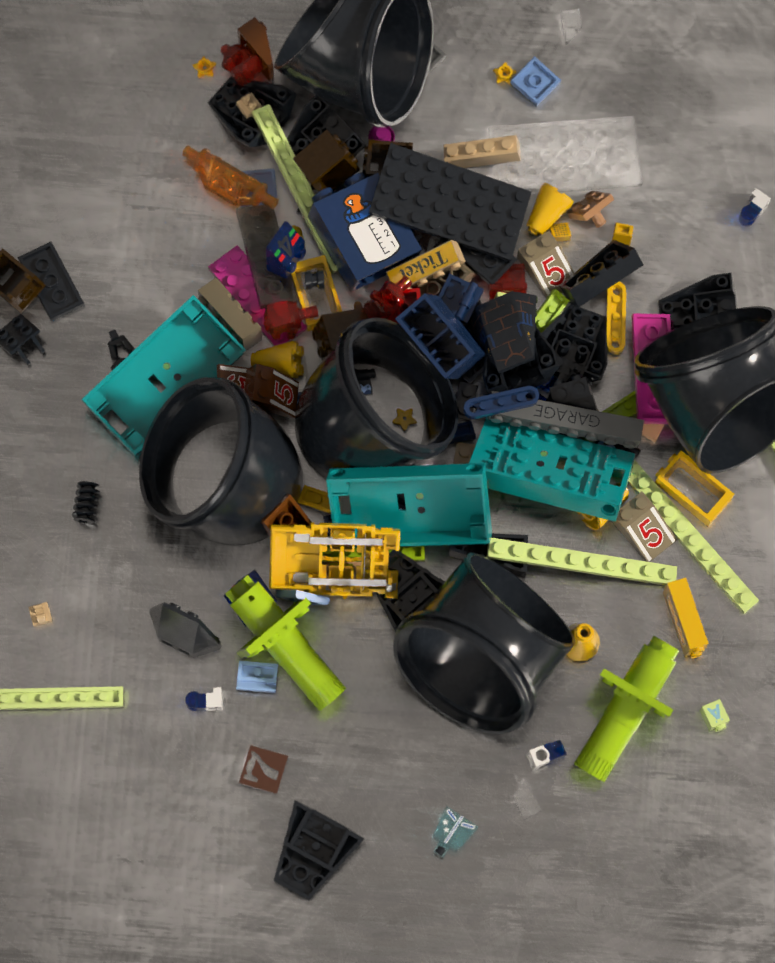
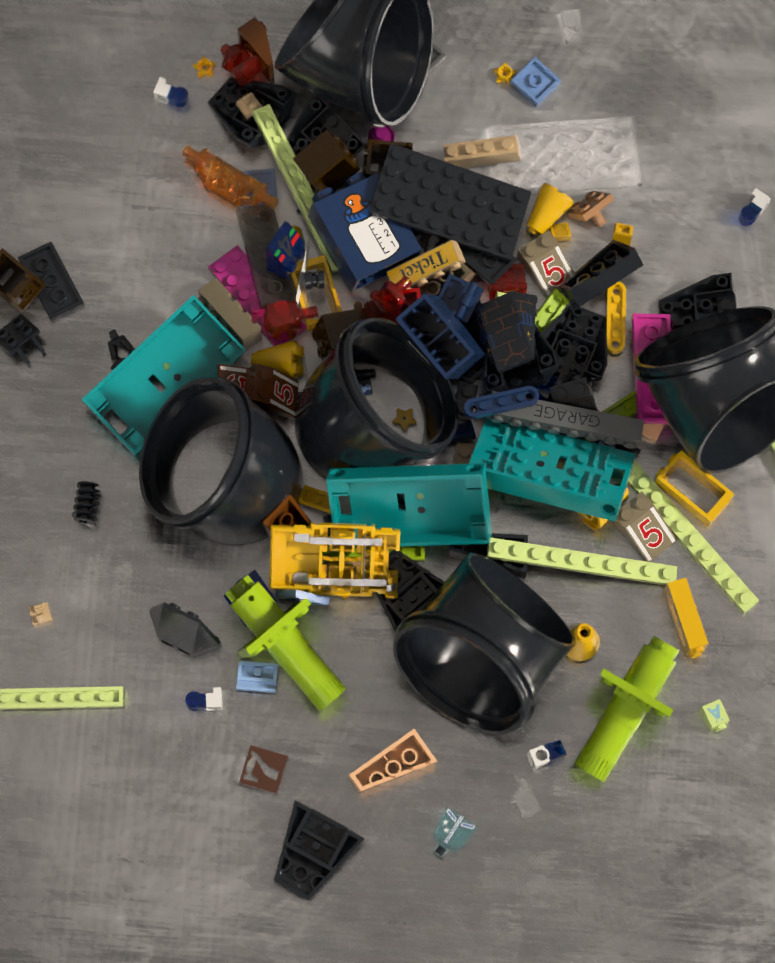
(169, 94): none -> leg
(303, 269): none -> white sticker
(395, 761): none -> light nougat wedge

